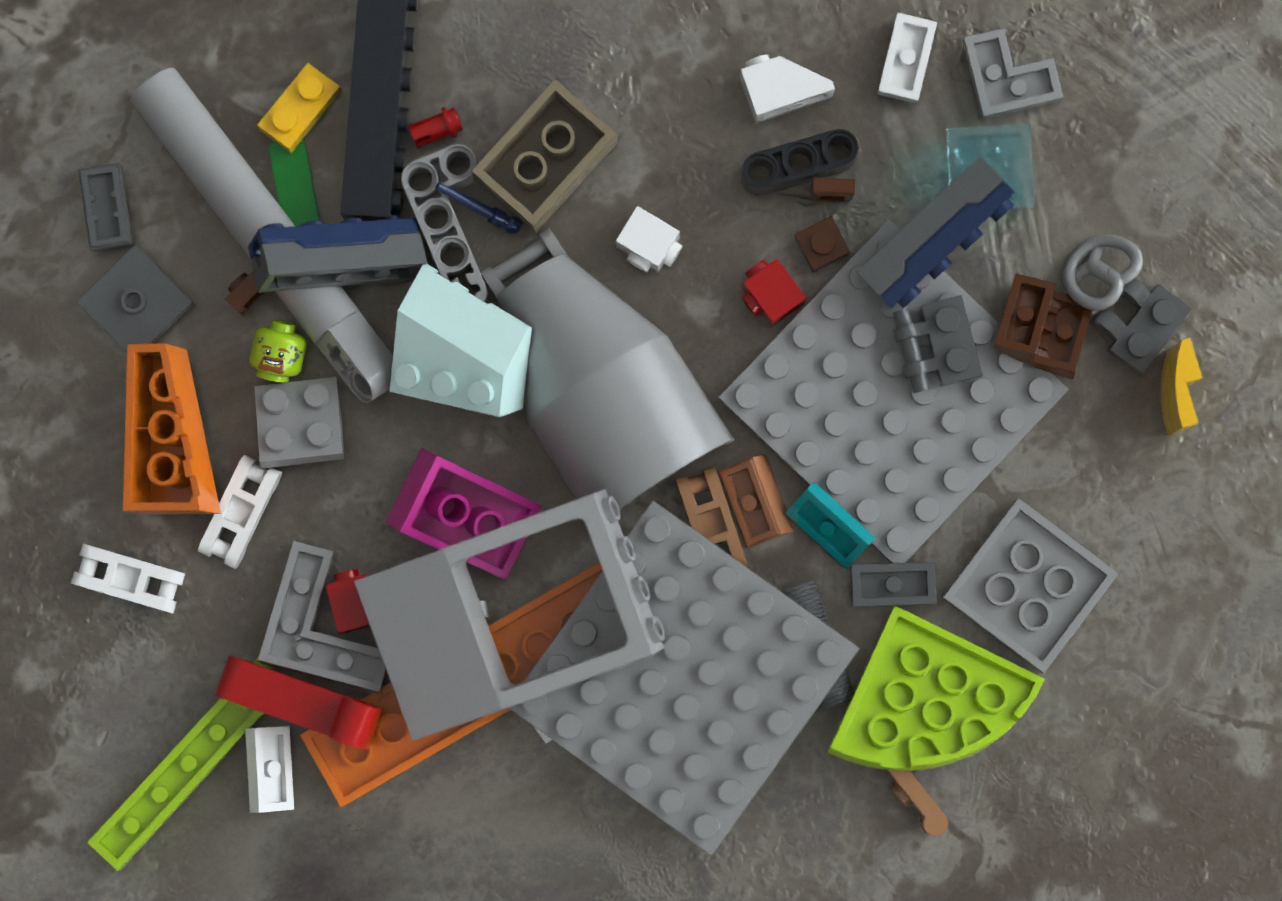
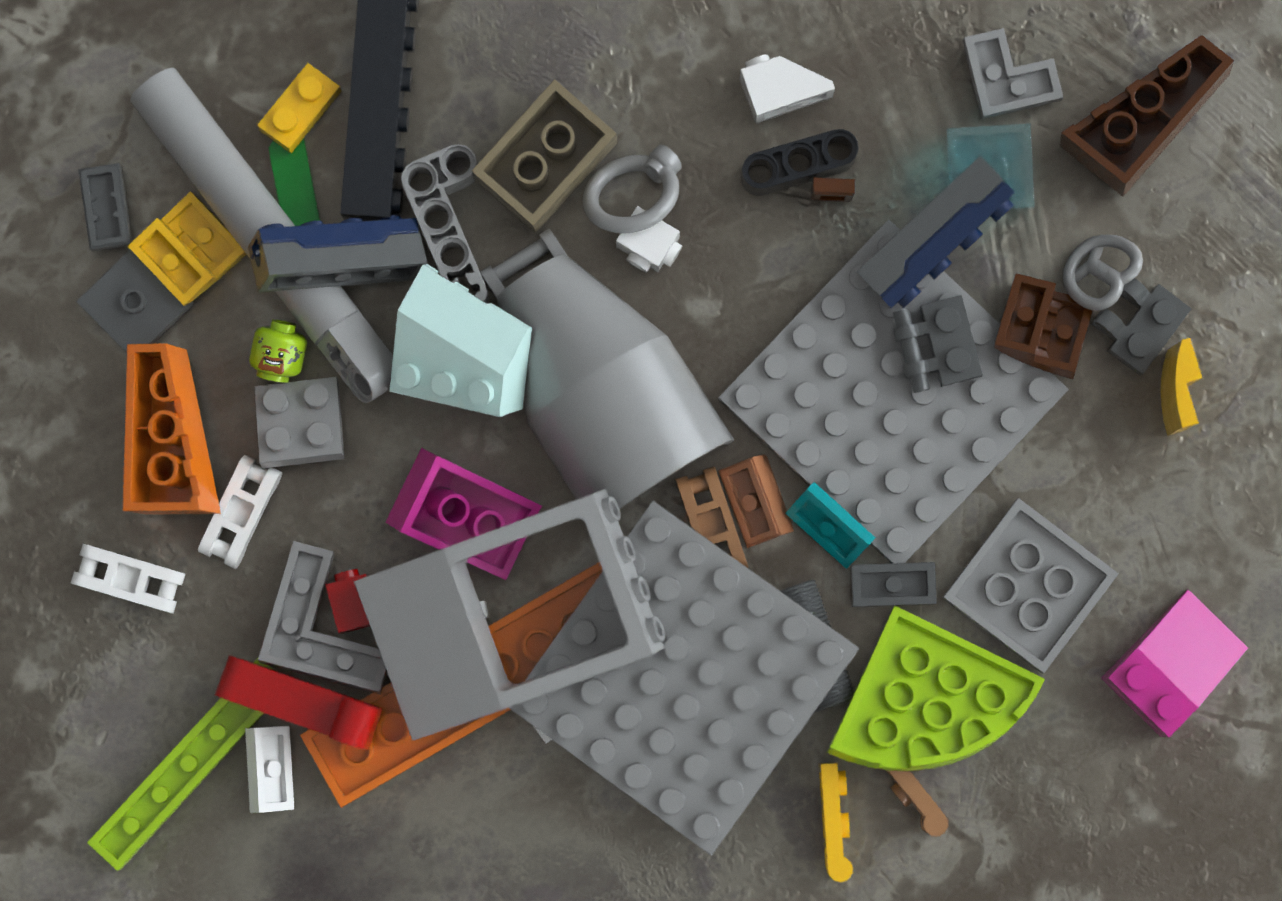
(187, 249): none -> yellow slope
(243, 293): reddish brown plate -> none
(436, 127): red pin -> none
(494, 215): dark blue piece -> none
(659, 166): none -> light grey piece
(771, 292): red brick -> none
(822, 244): reddish brown plate -> none
(834, 823): none -> yellow plate
(907, 58): white plate -> none
(1138, 124): none -> reddish brown wedge
(1175, 664): none -> slope

